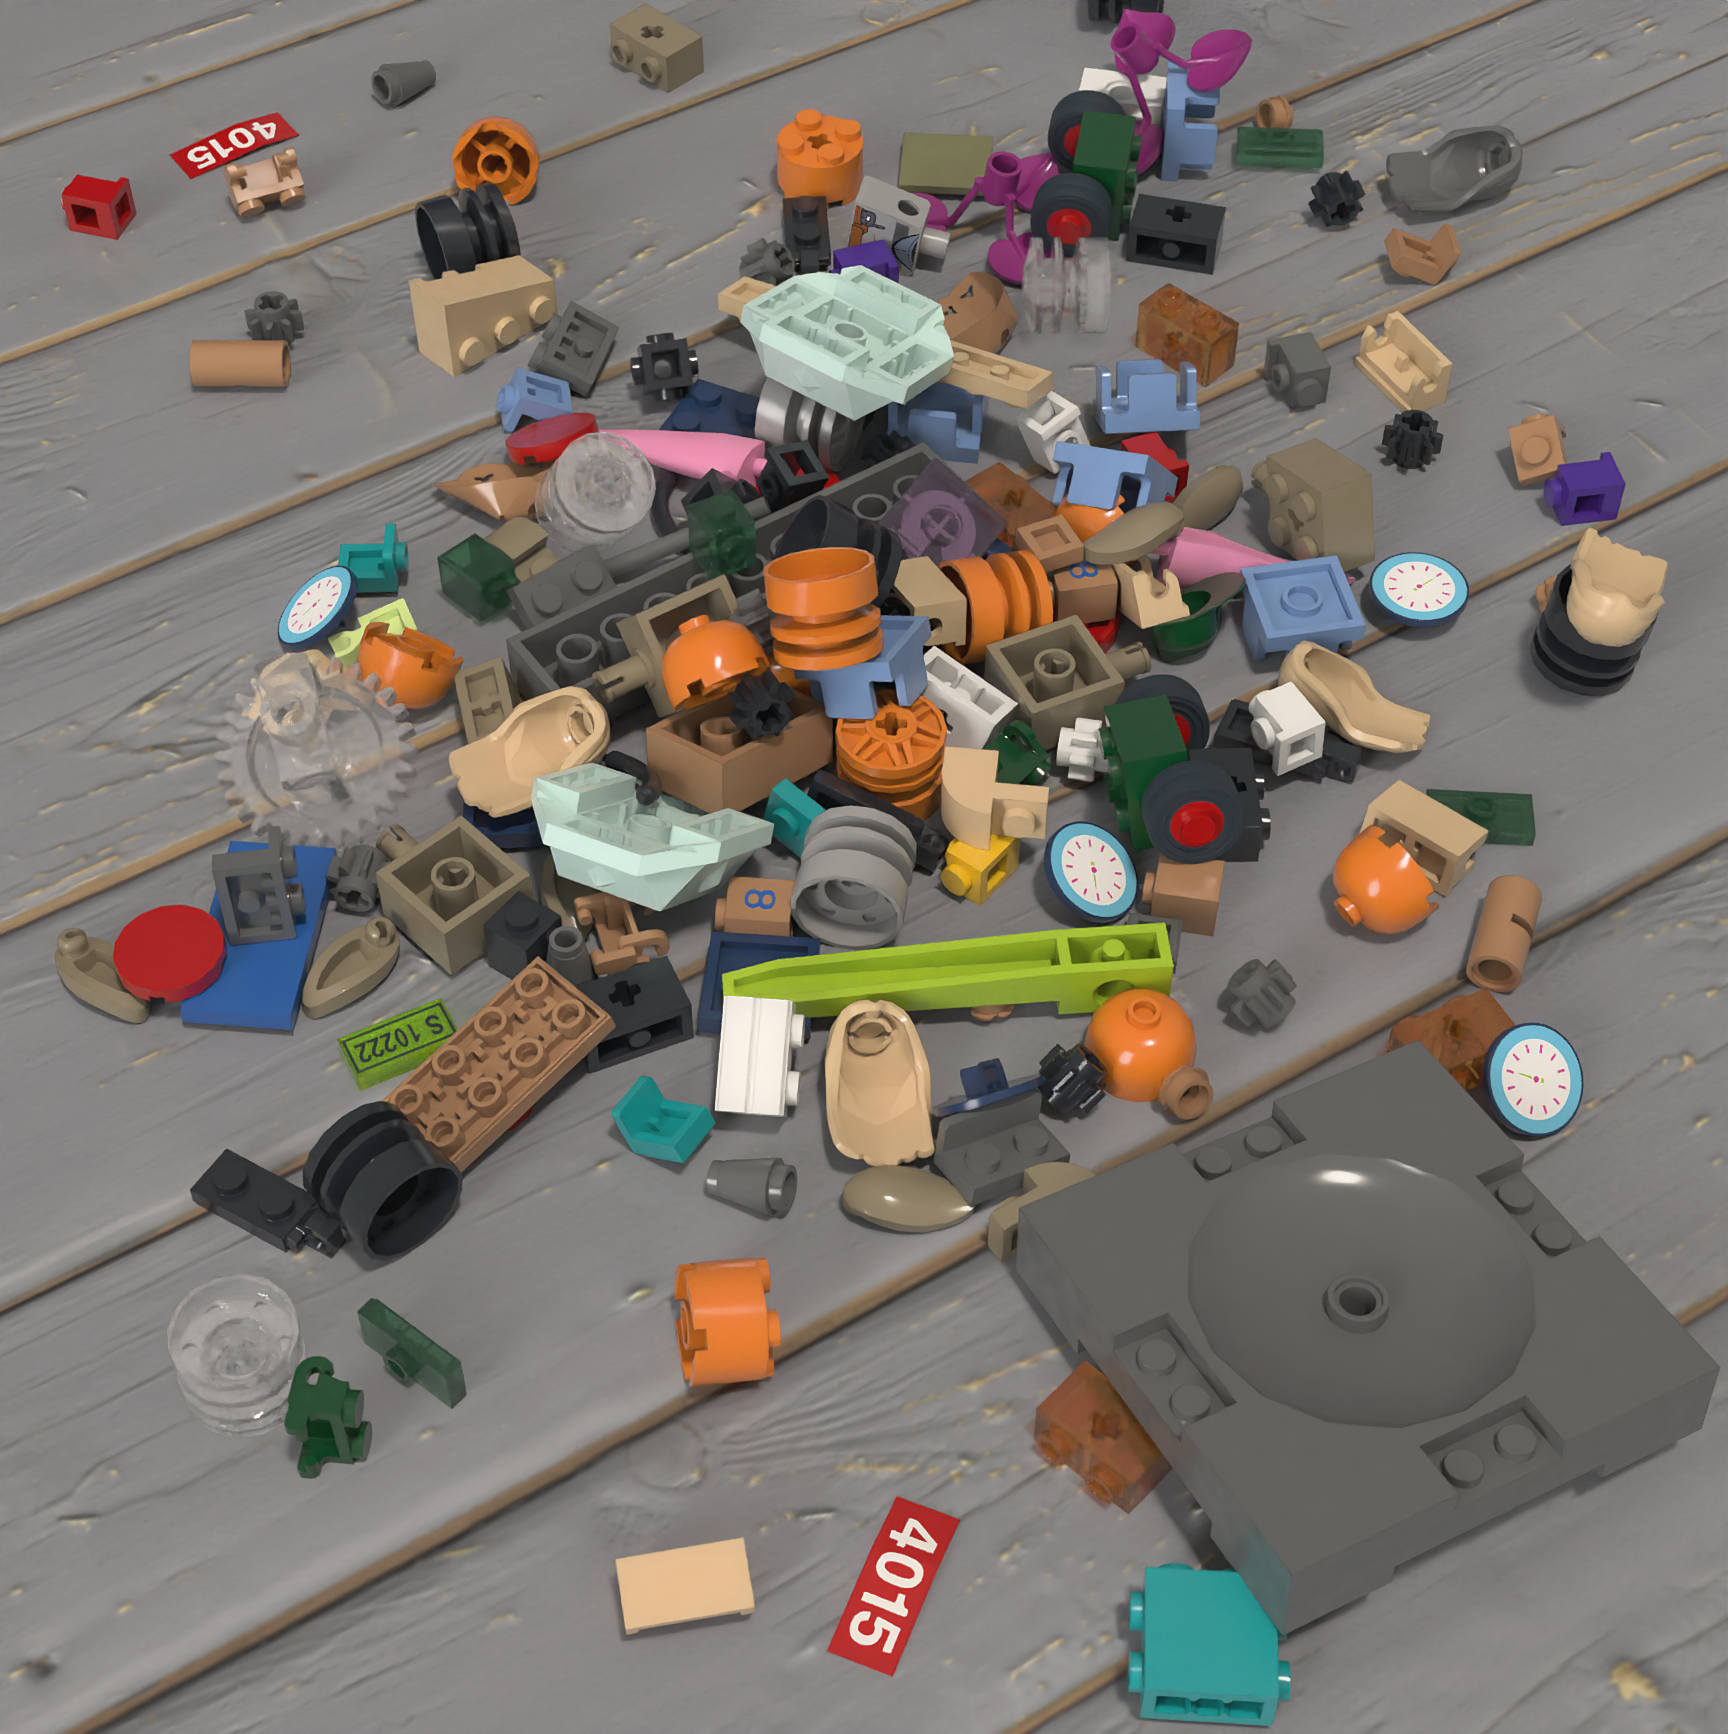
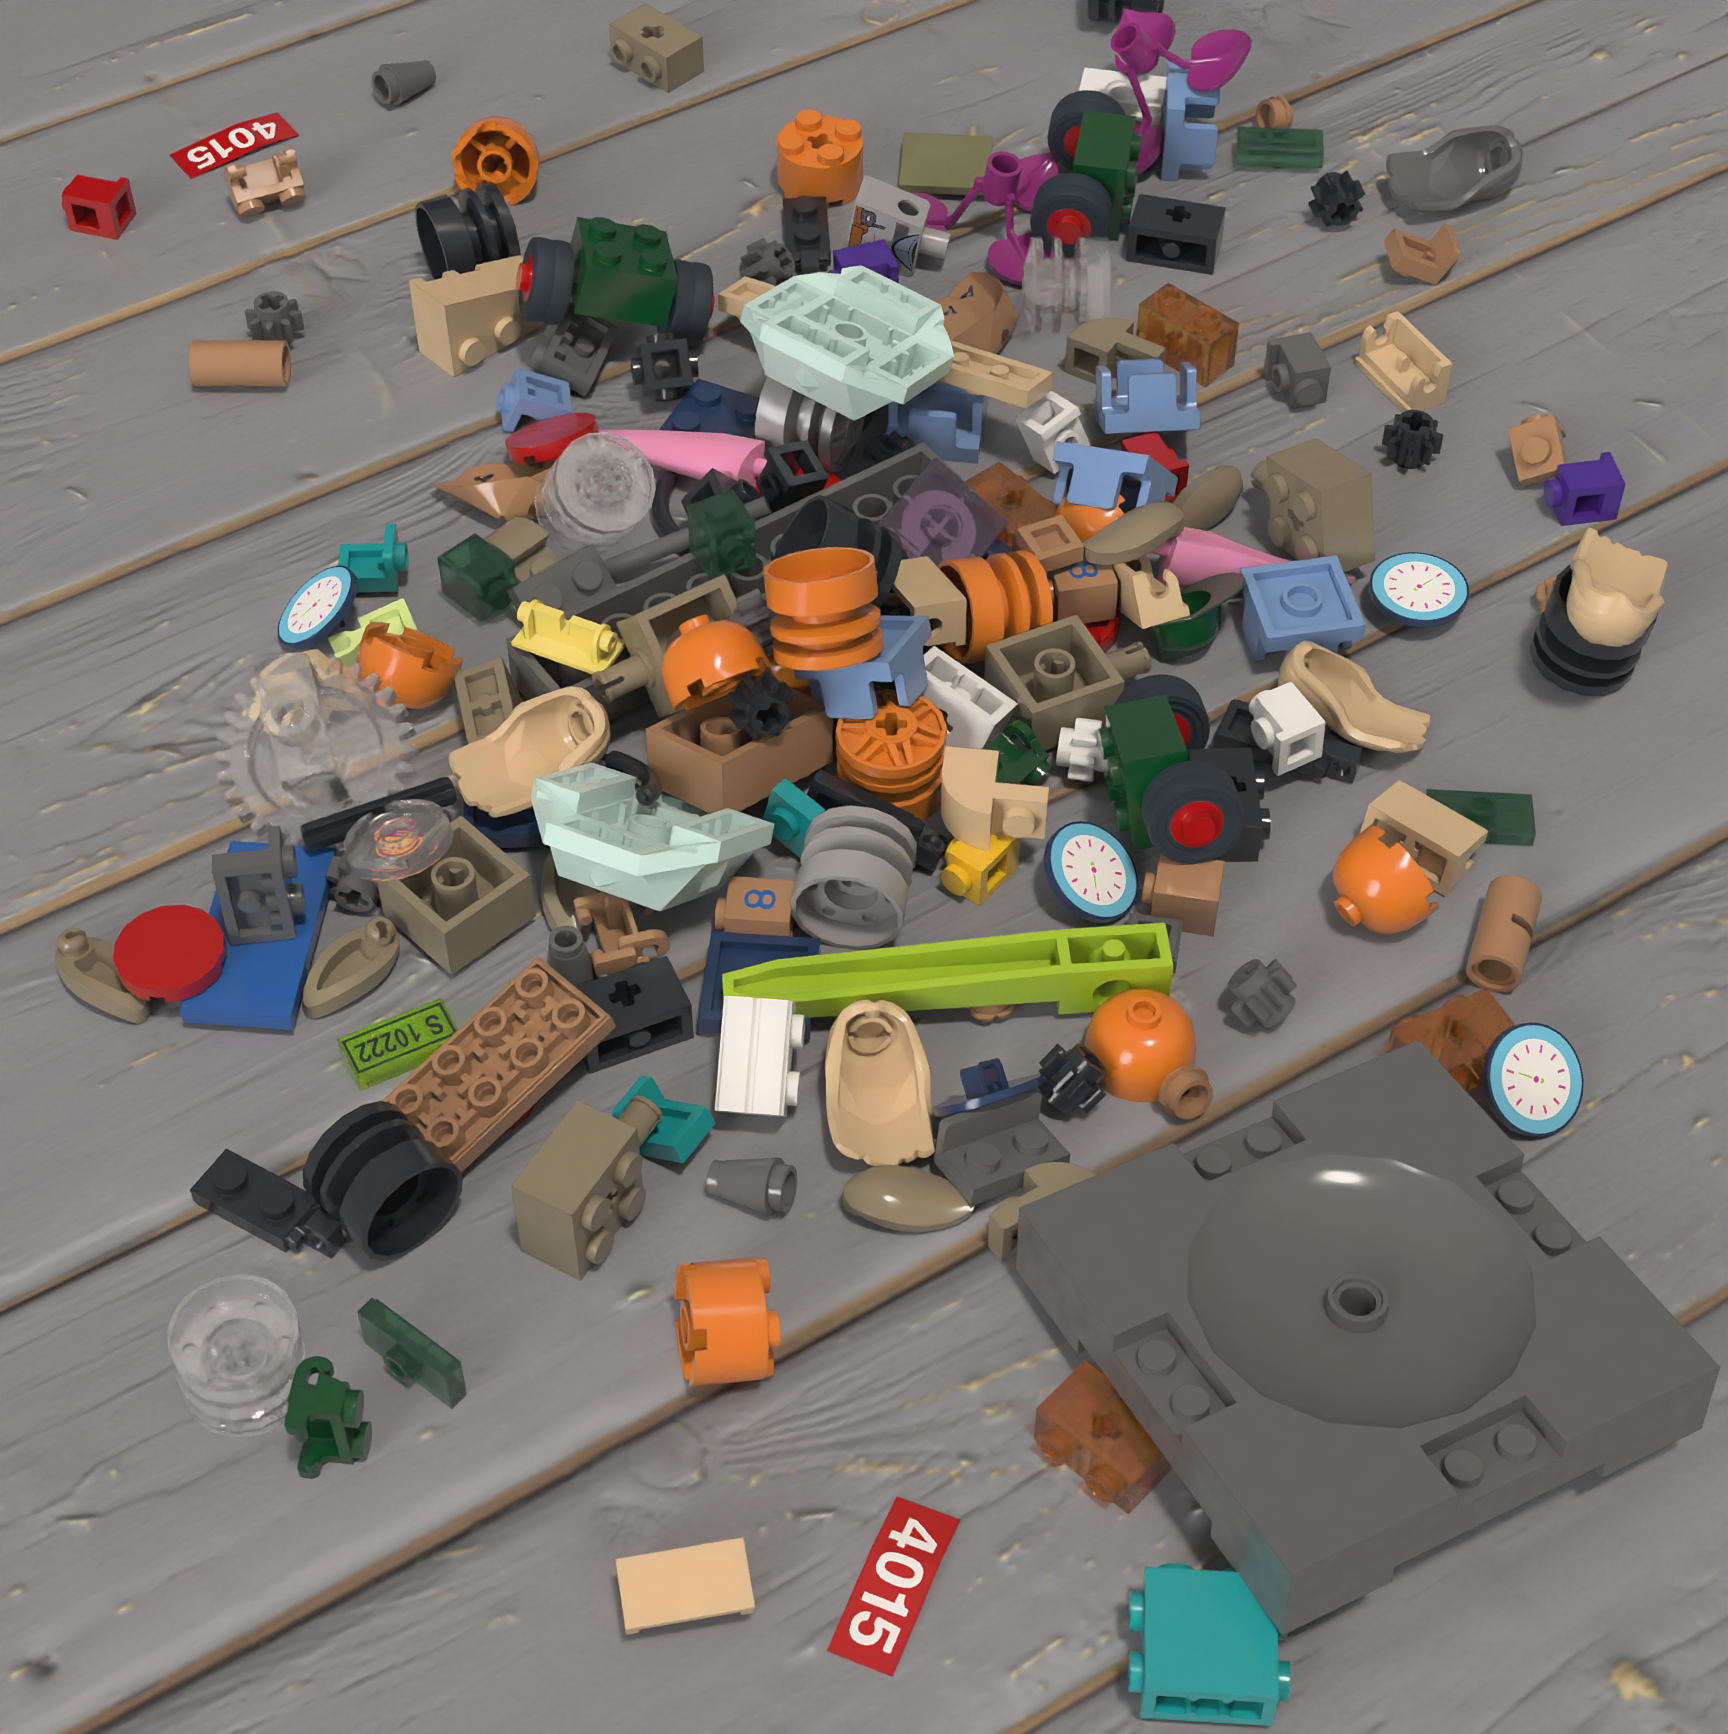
(334, 827): none -> black axle
(398, 842): none -> clear tile
(519, 934): black brick -> none
(568, 642): none -> light yellow hinge
(583, 1185): none -> dark tan brick
(616, 276): none -> brick
(1105, 343): none -> dark tan brick

